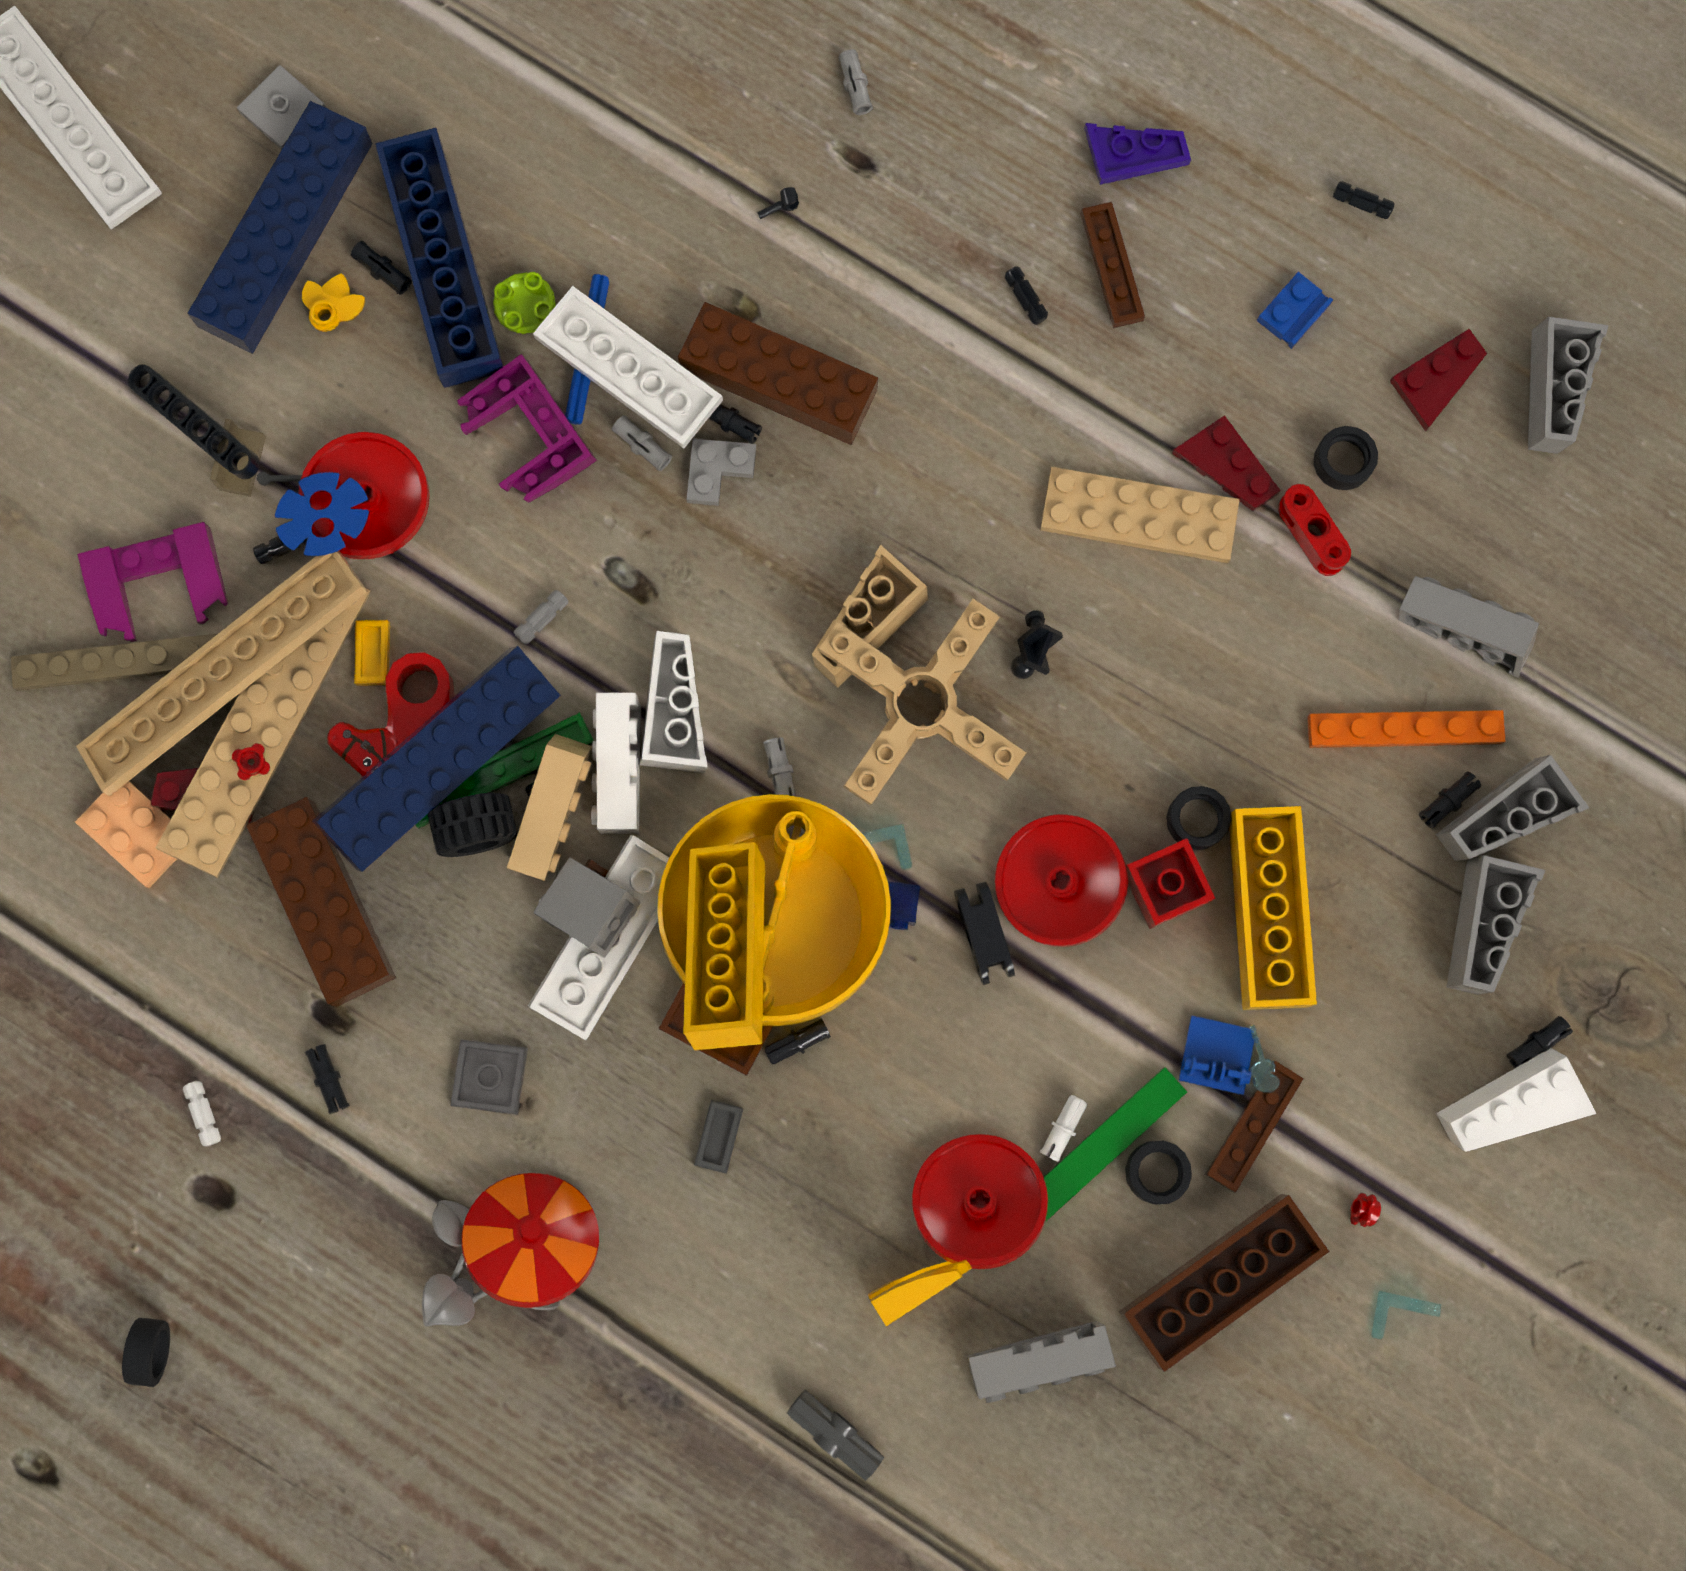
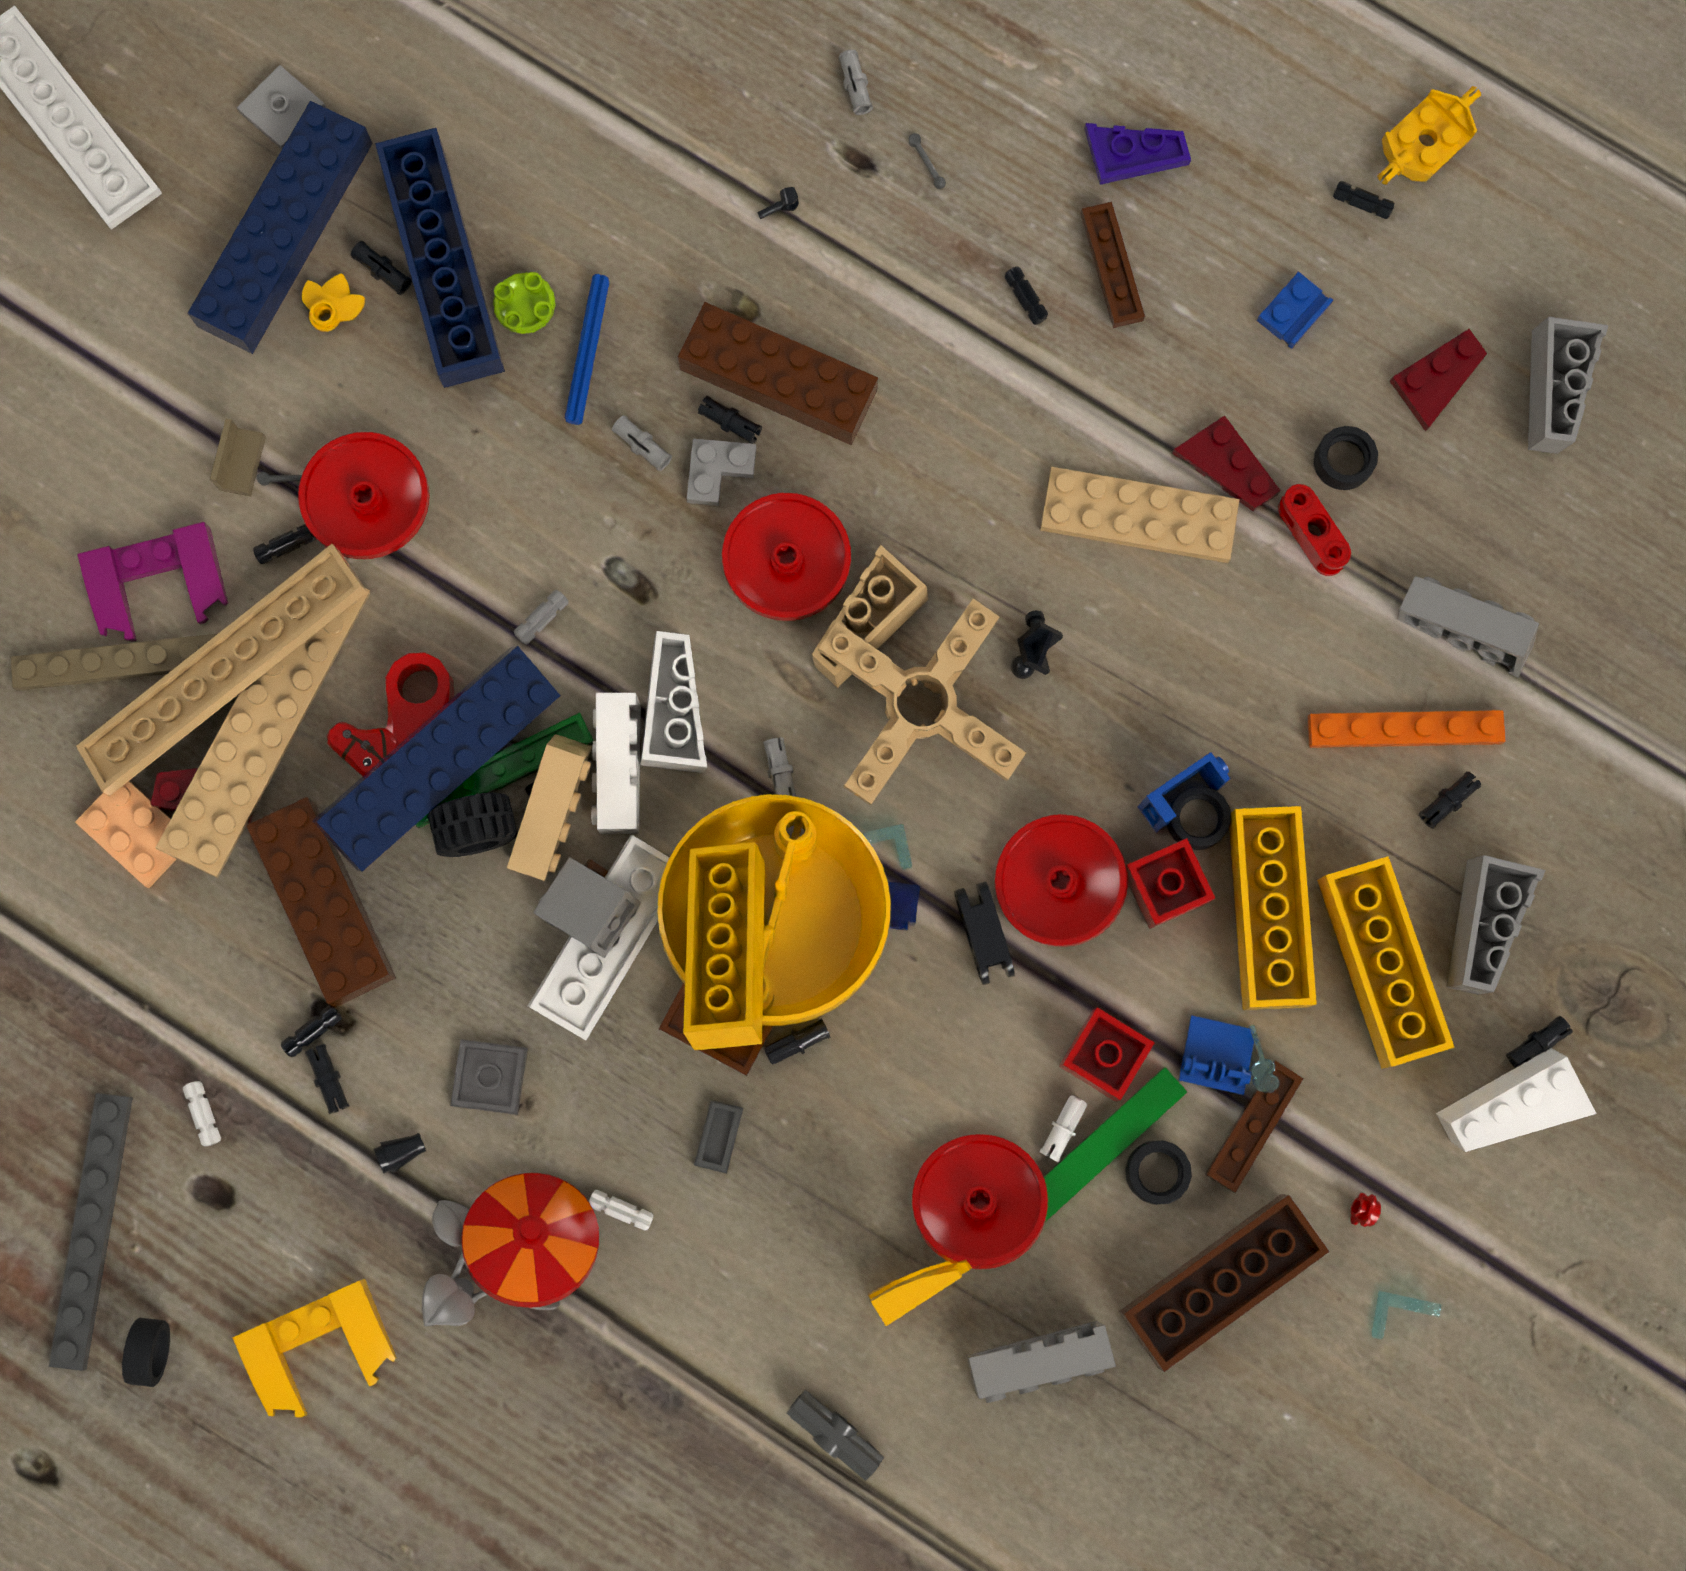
(90, 1232): none -> dark grey plate
(192, 422): black beam -> none
(256, 753): red plate -> none
(265, 1345): none -> yellow wedge
(311, 1031): none -> black axle
(339, 511): blue piece -> none
(371, 652): yellow tile -> none
(398, 1152): none -> black cone
(521, 385): magenta wedge -> none
(621, 1210): none -> white axle
(628, 367): white plate -> none
(786, 556): none -> red dish
(915, 141): none -> dark grey hinge
(1106, 1054): none -> red brick
(1156, 808): none -> blue panel
(1385, 963): none -> yellow brick
(1439, 116): none -> yellow plate
(1517, 807): light grey wedge -> none

